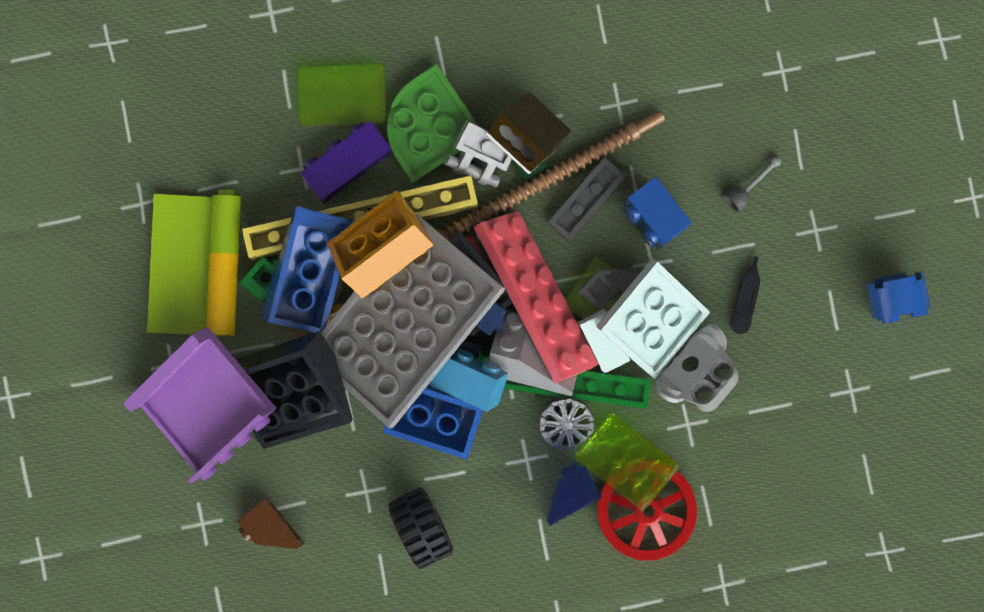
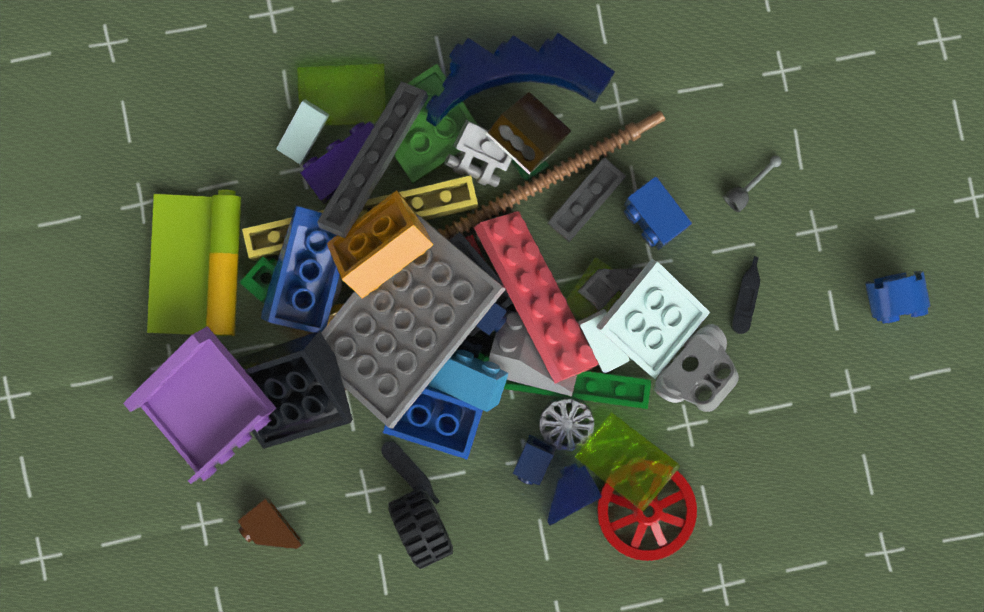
(302, 131): none -> light aqua tile
(372, 160): none -> dark grey plate
(407, 468): none -> black piece
(534, 461): none -> dark blue brick
(555, 64): none -> clear blue arch

